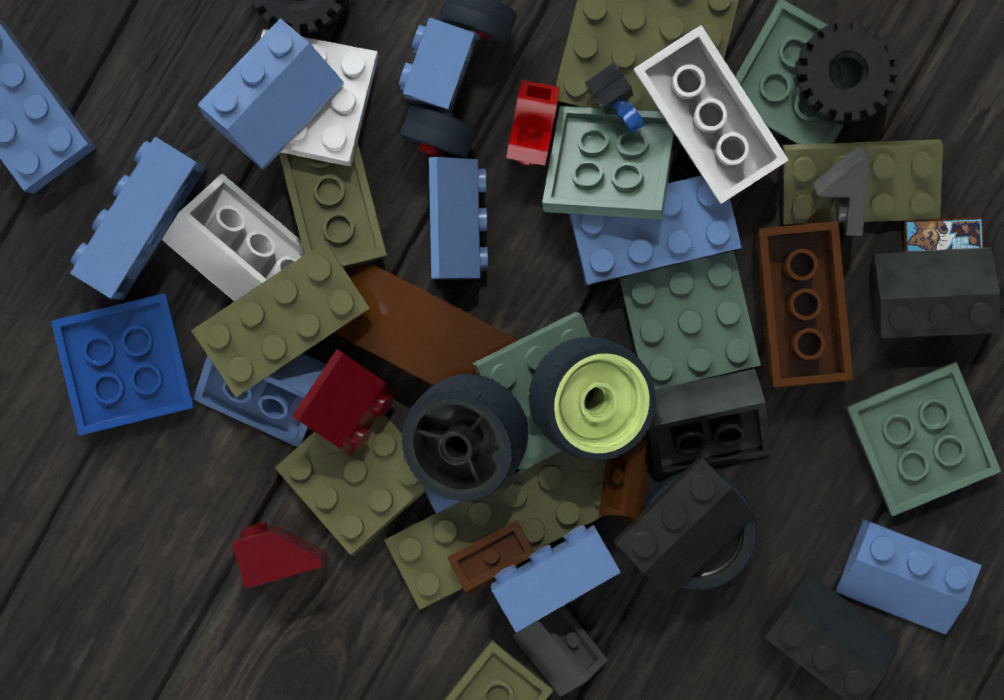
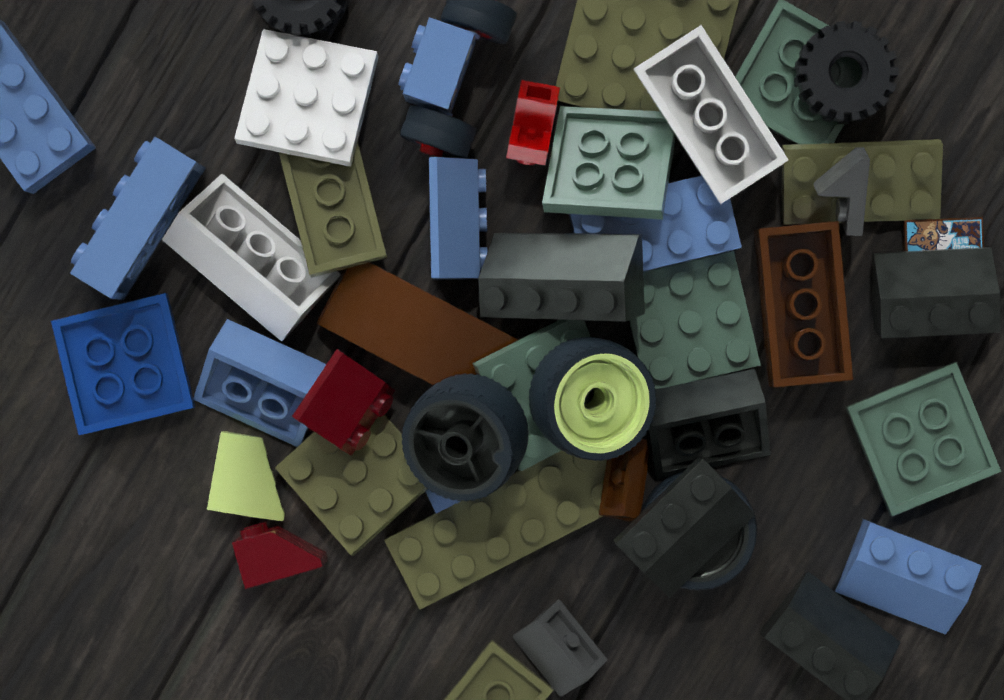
(244, 479): none -> yellowish green slope
(271, 94): medium blue slope -> none
(280, 319): olive plate -> none
(485, 558): reddish brown panel -> none
(553, 577): medium blue slope -> none
(563, 277): none -> pearl dark grey slope
(612, 92): black piece -> none

